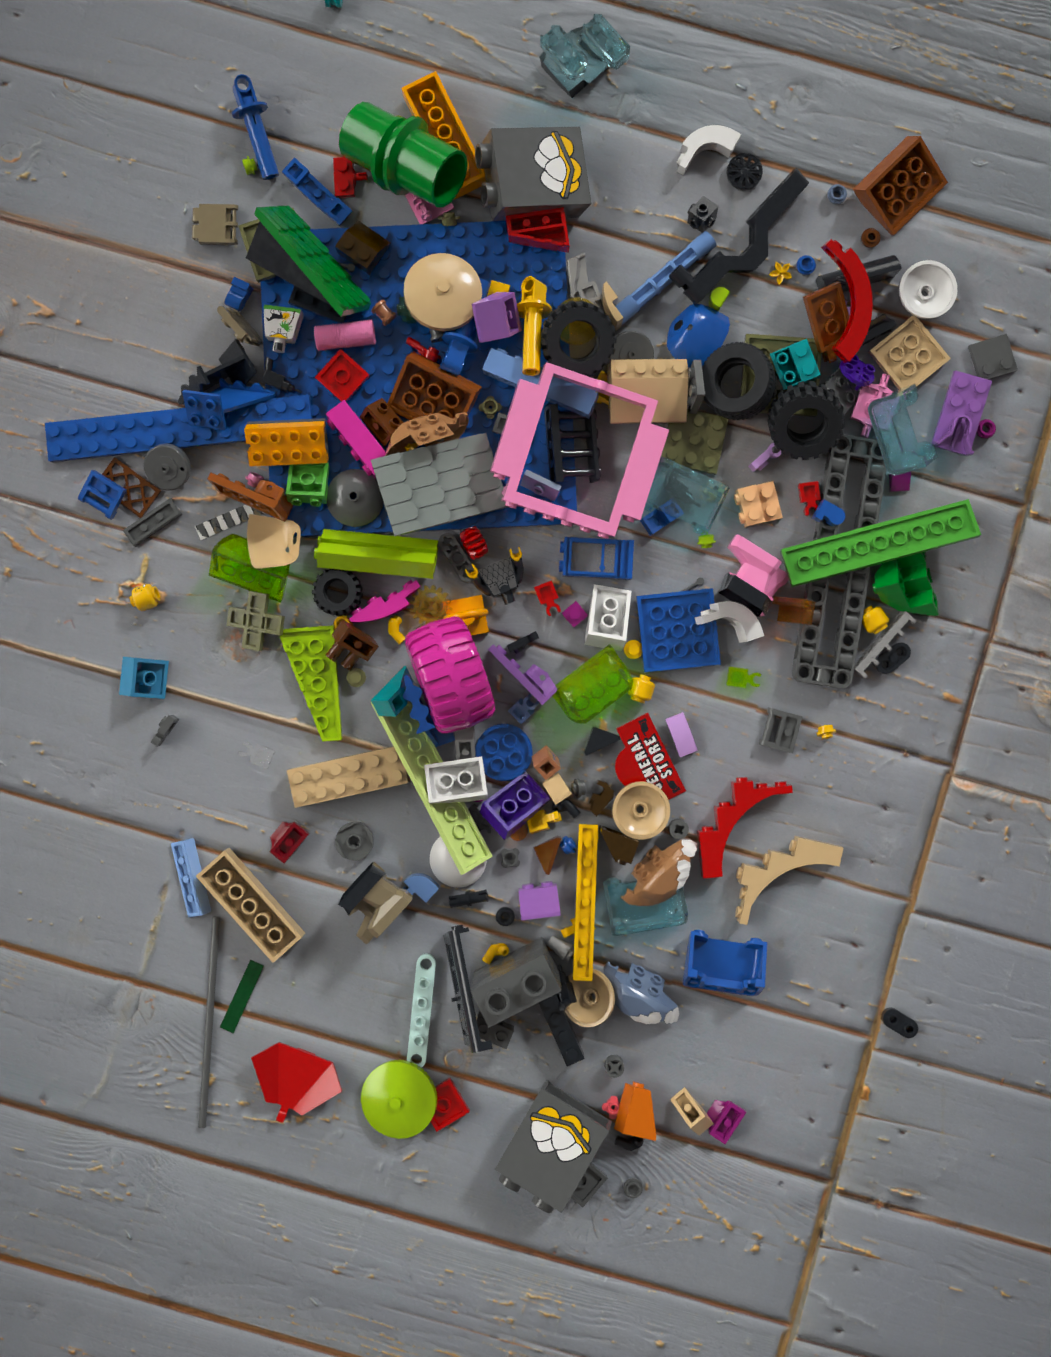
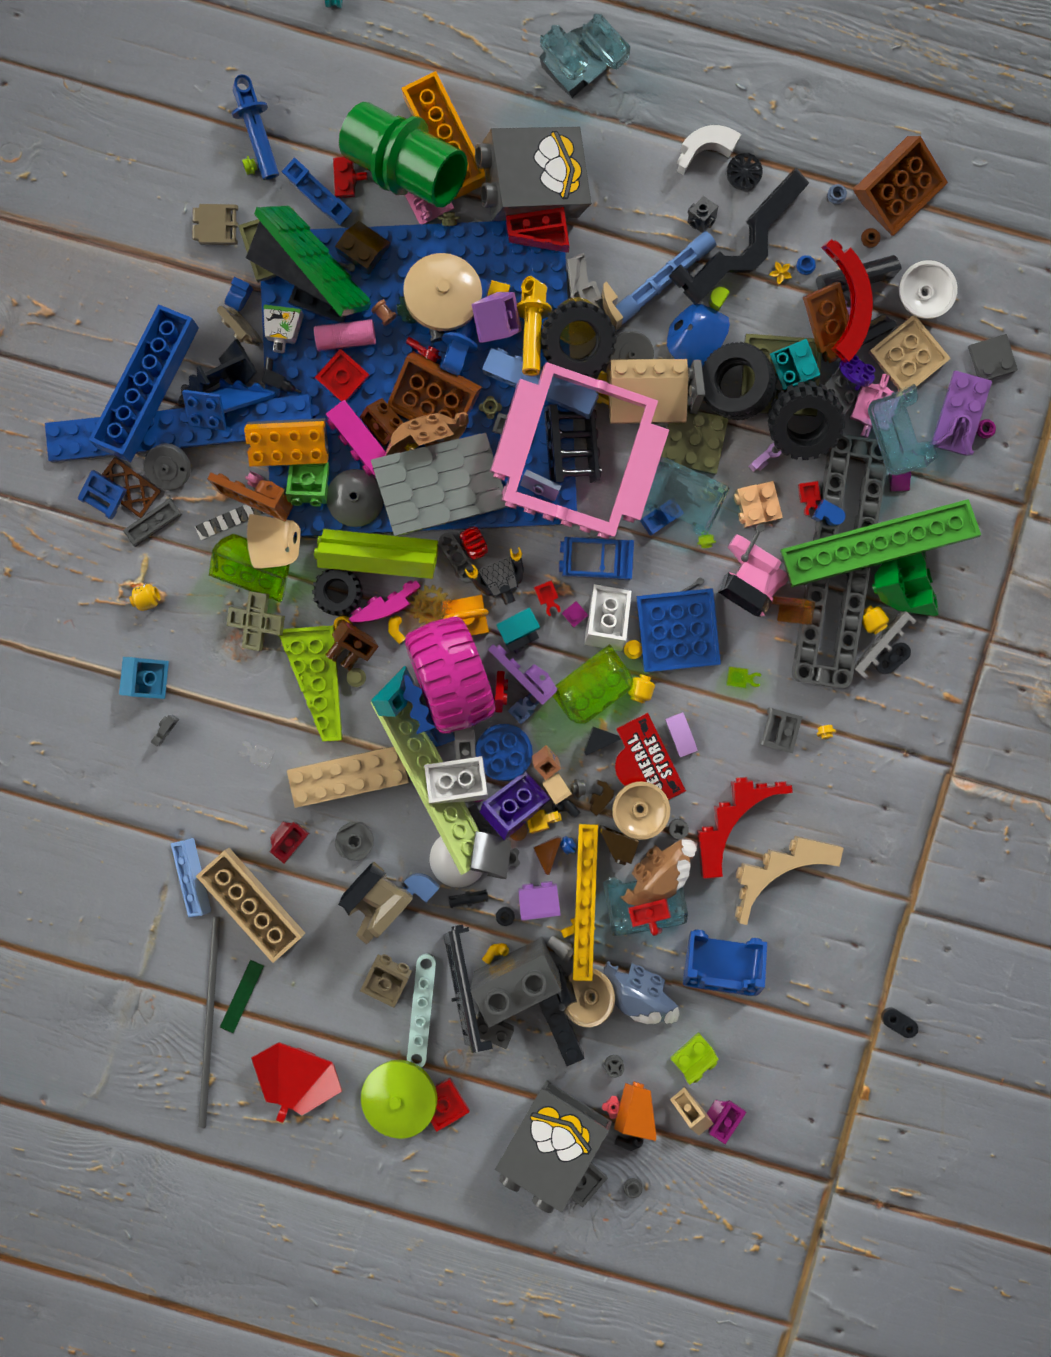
(144, 383): none -> blue brick
(386, 980): none -> dark tan plate
(490, 855): none -> dark grey slope
(500, 697): none -> red plate
(518, 626): none -> teal slope
(649, 914): none -> red plate
(695, 1058): none -> lime bracket
(742, 619): white arch -> none
(759, 528): none -> dark grey hinge

